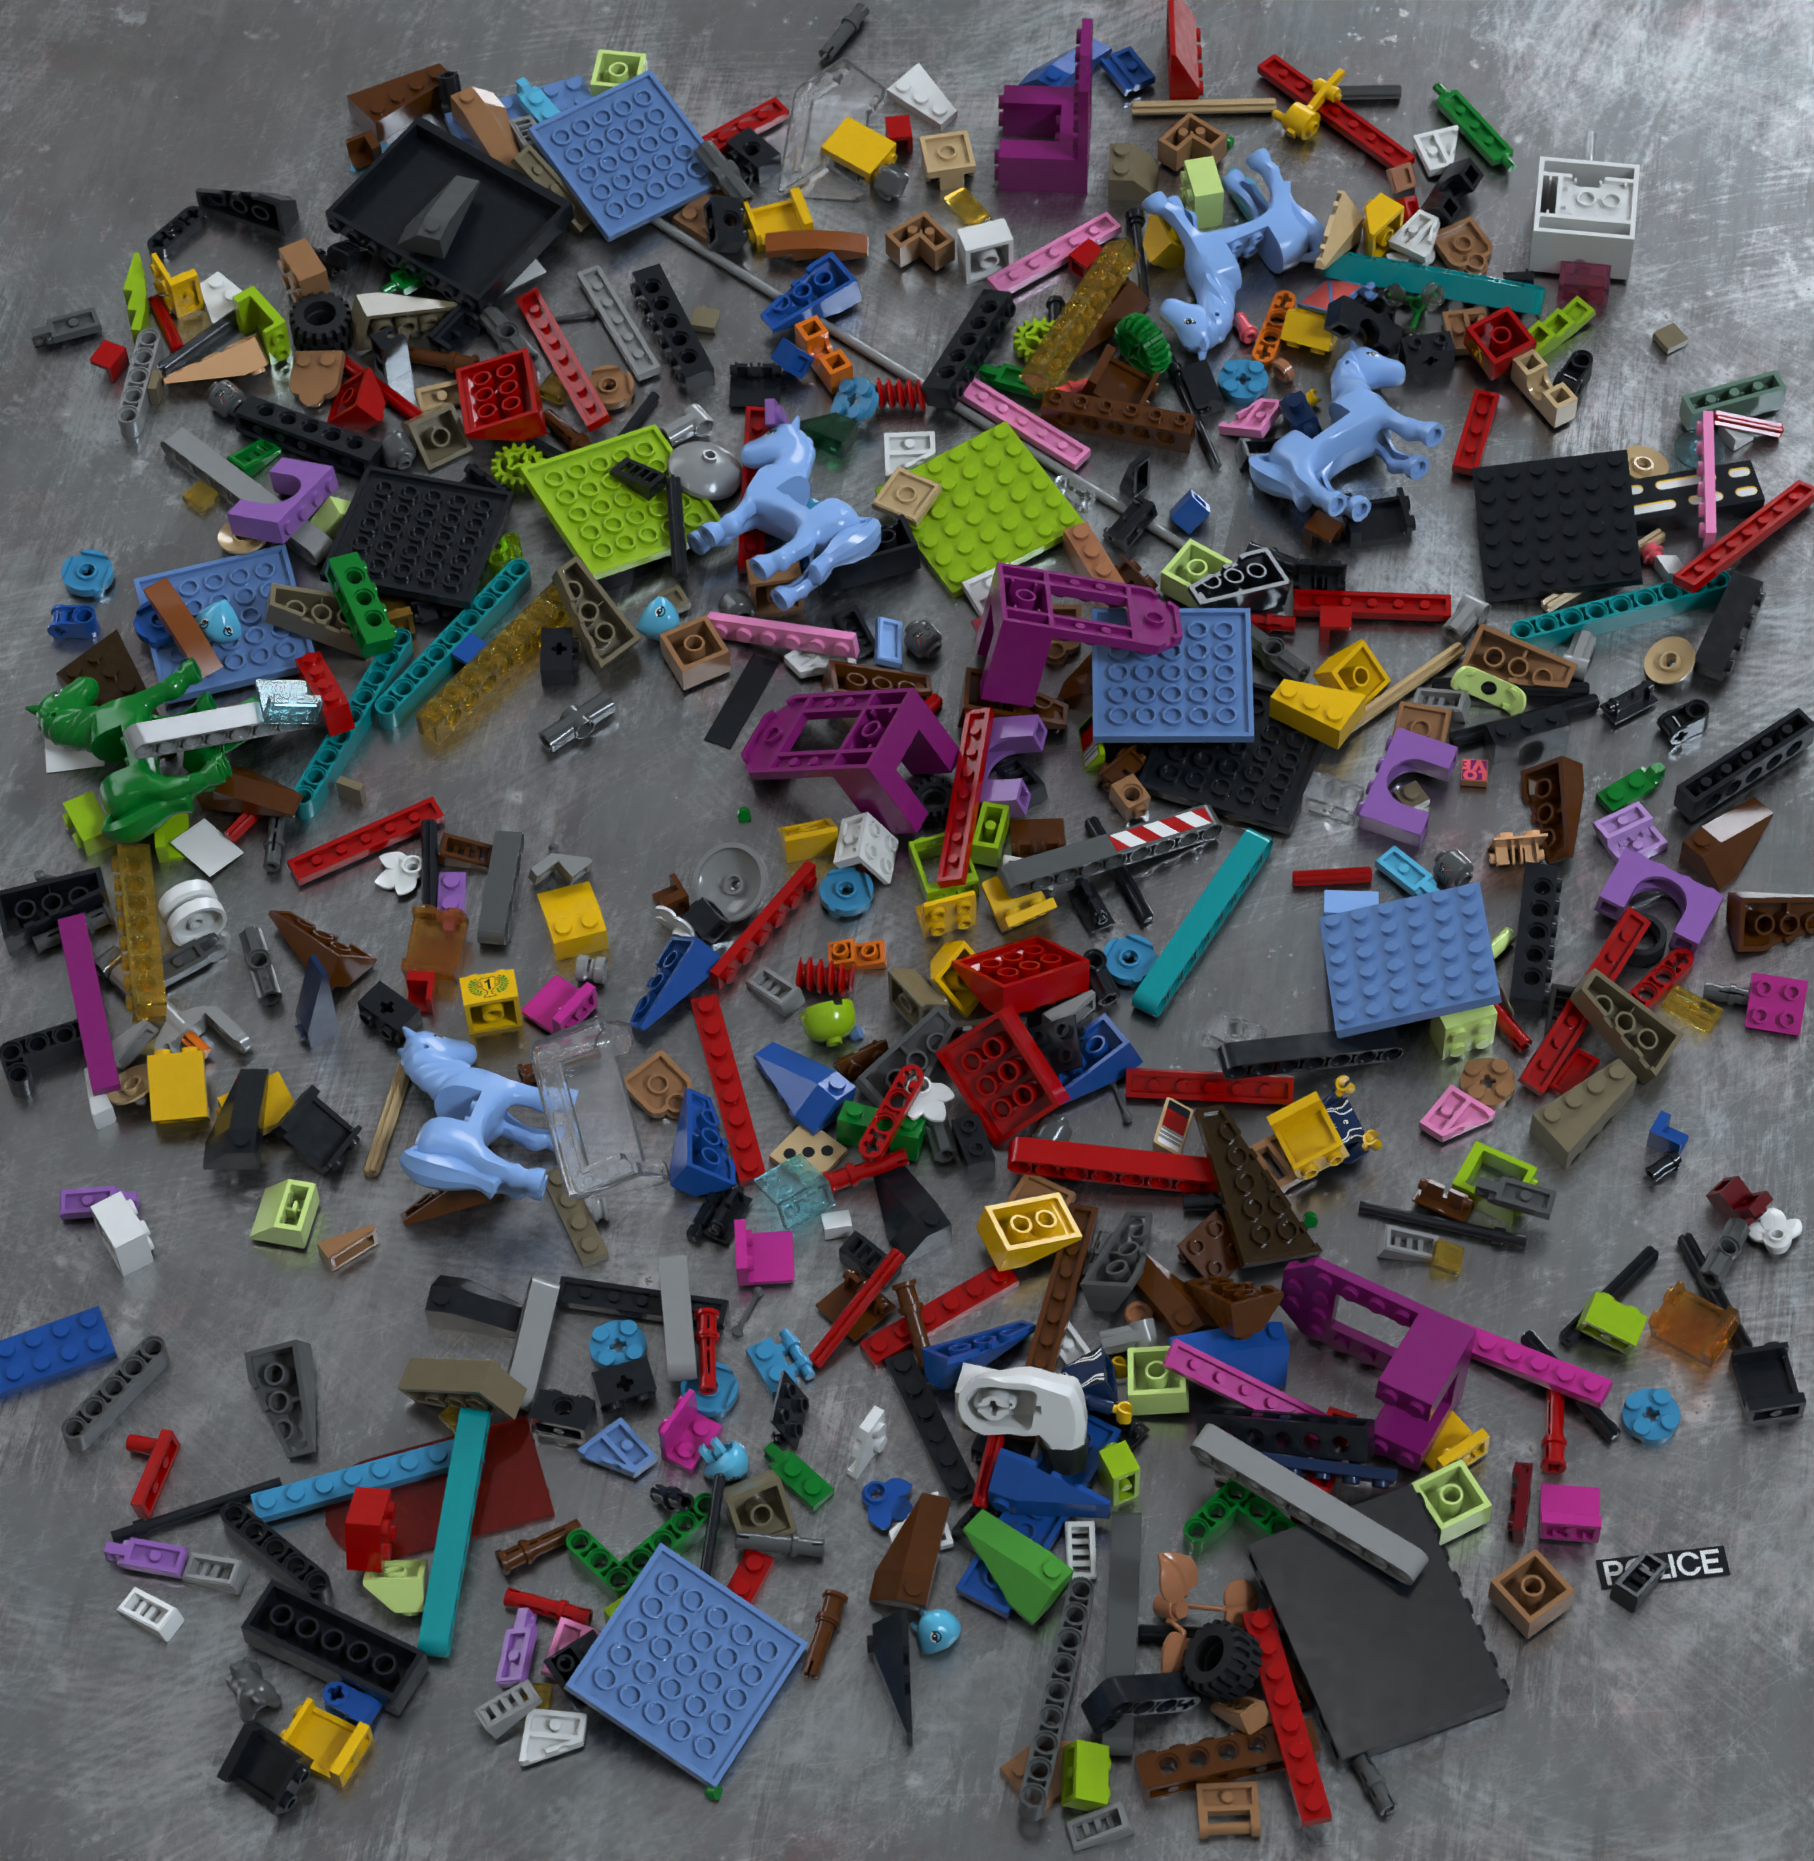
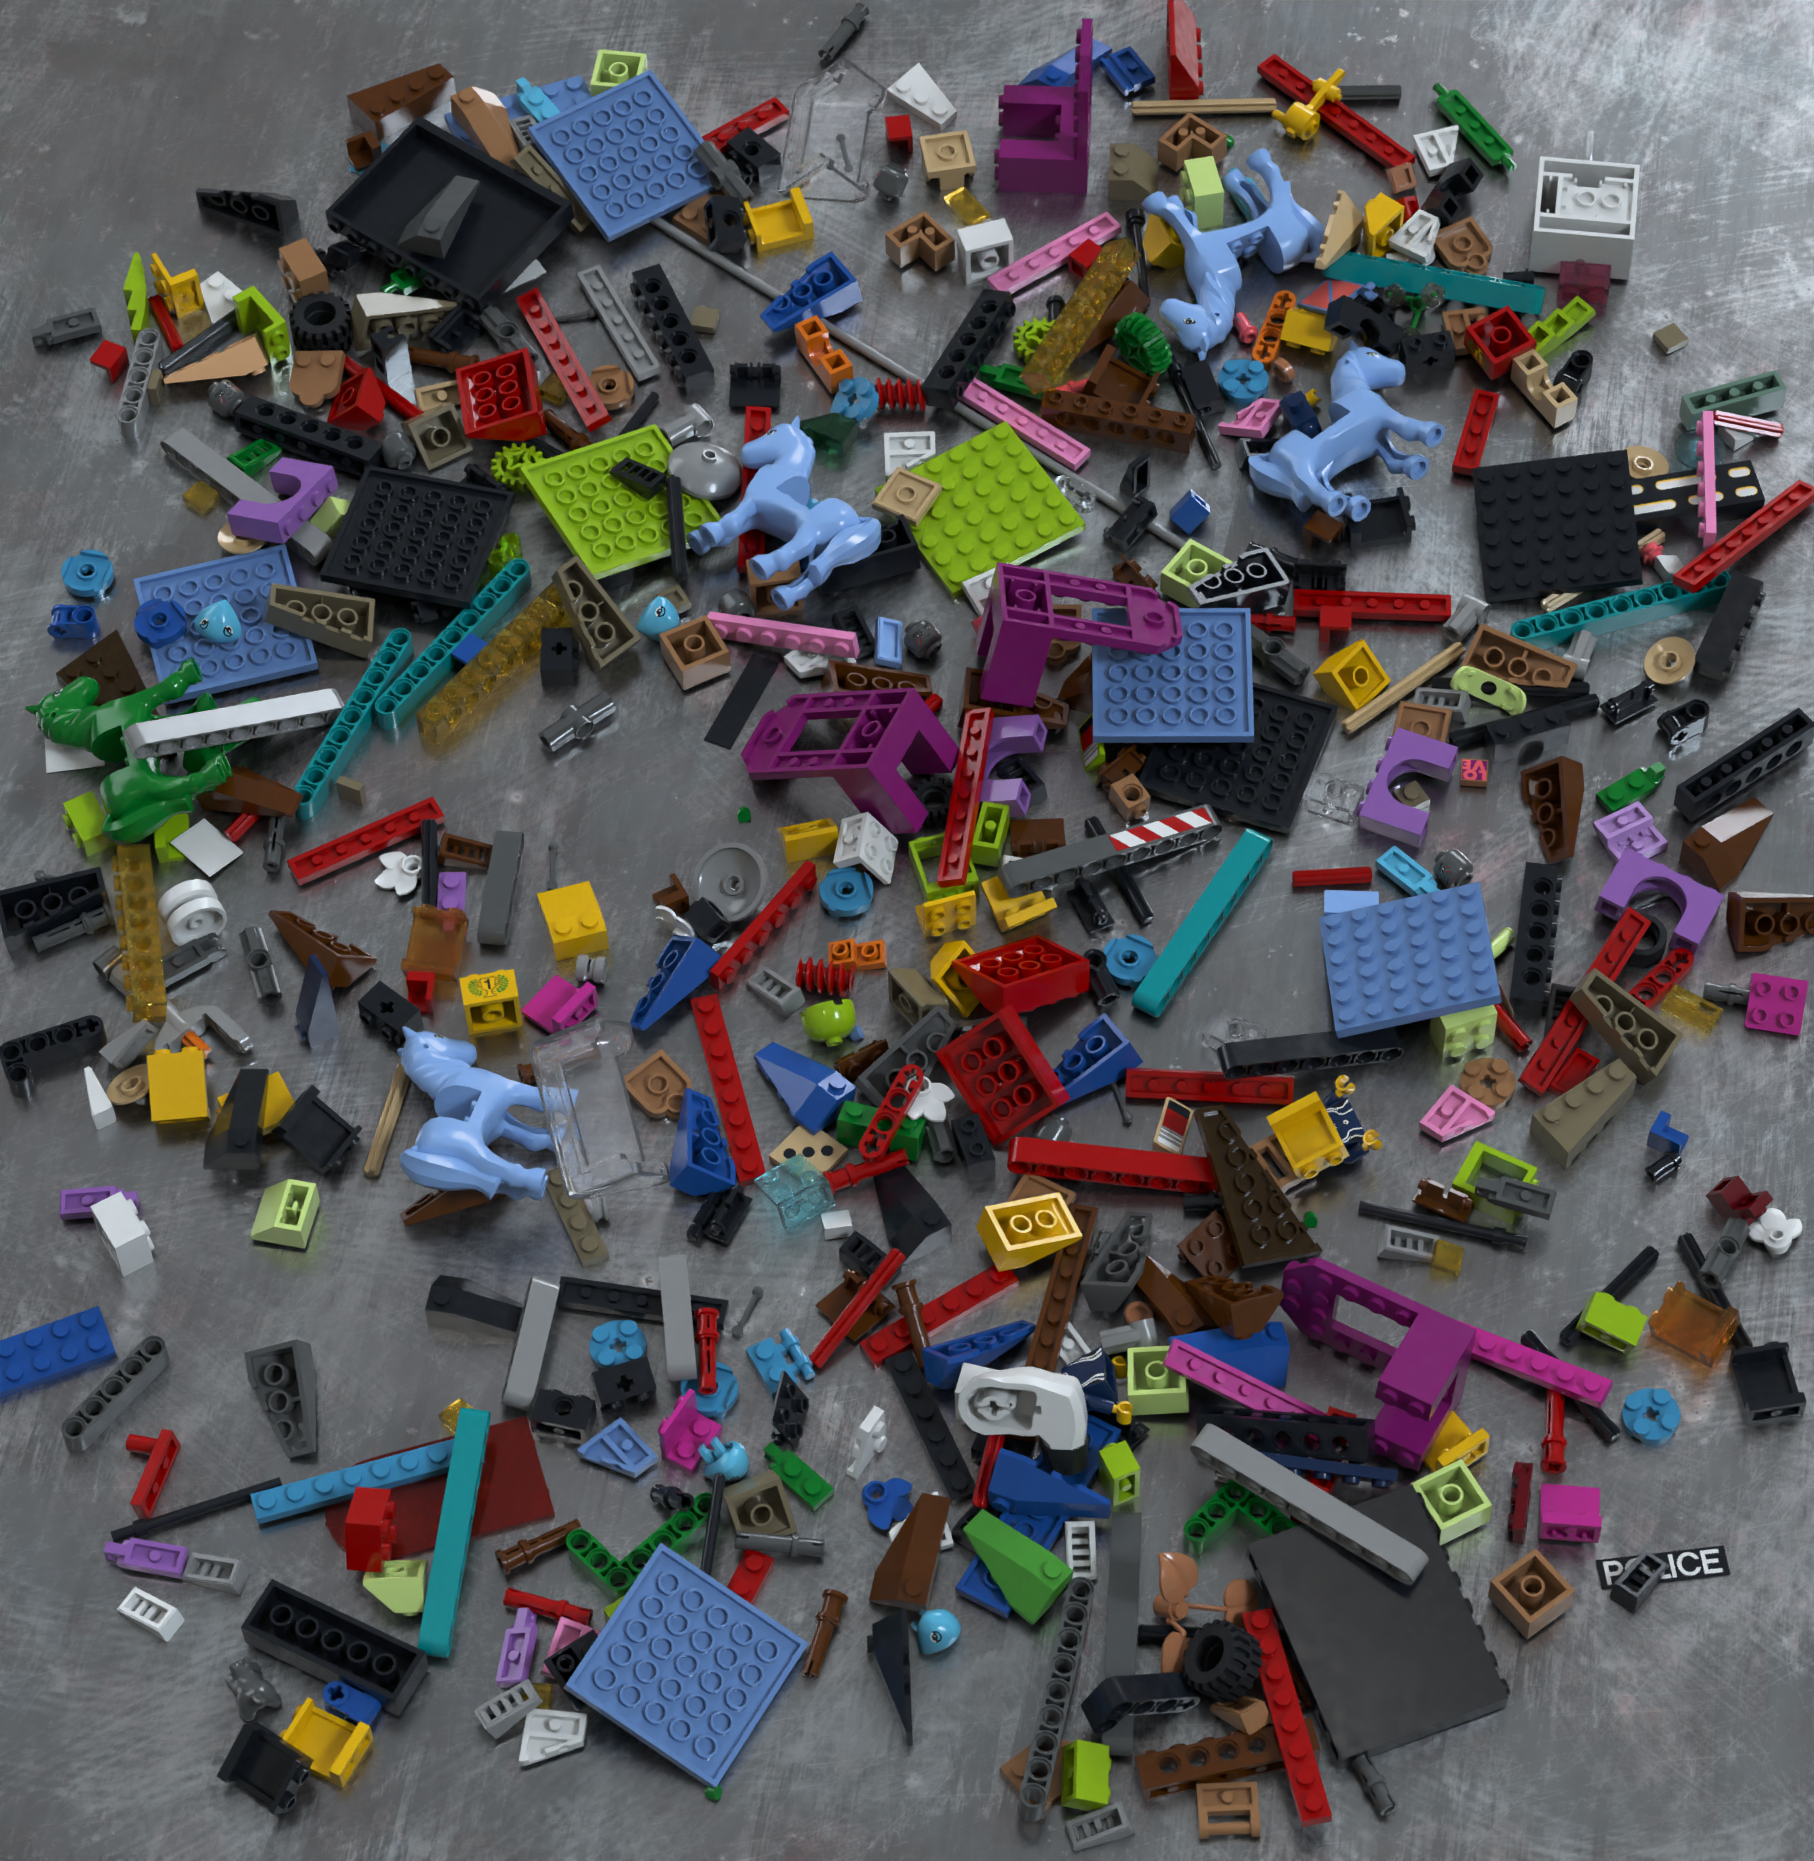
(89, 1005): magenta tile -> none
(180, 222): black beam -> none
(182, 626): dark orange slope -> none
(271, 1542): black beam -> none
(287, 702): clear light blue bracket -> none
(335, 709): red arch -> none
(347, 1246): medium nougat slope -> none
(369, 639): green brick -> none
(398, 612): pearl gold bracket -> none
(448, 85): black piece -> none
(462, 1384): dark tan wedge -> none
(568, 866): light grey slope -> none
(763, 1256): dark pink bracket -> none
(774, 413): medium lavender hinge -> none
(792, 358): blue panel -> none
(816, 244): dark orange slope -> none
(859, 149): yellow panel -> none
(1060, 1043): black hinge -> none
(1080, 1006): light grey slope -> none
(1089, 556): nougat brick -> none
(1317, 710): yellow wedge -> none
(1506, 841): light nougat hinge -> none

